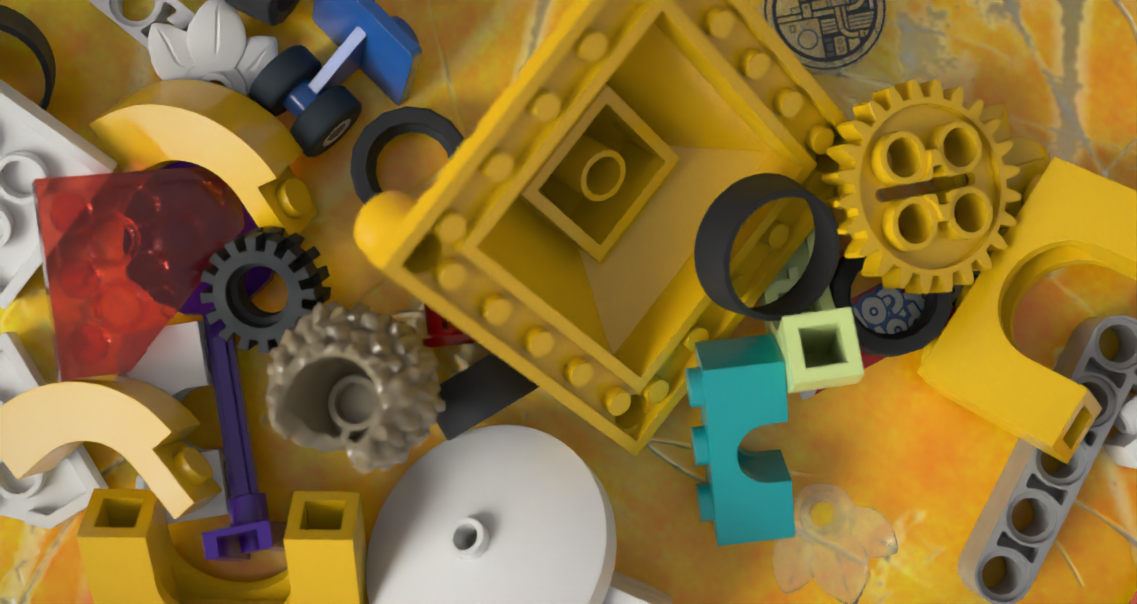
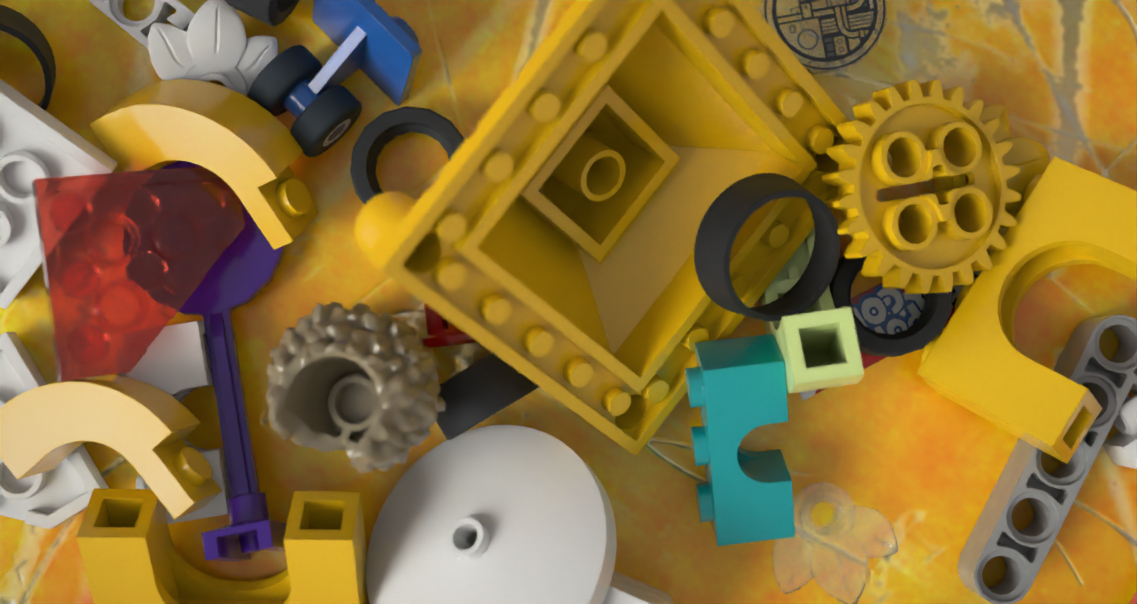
(232, 301): black tyre -> none

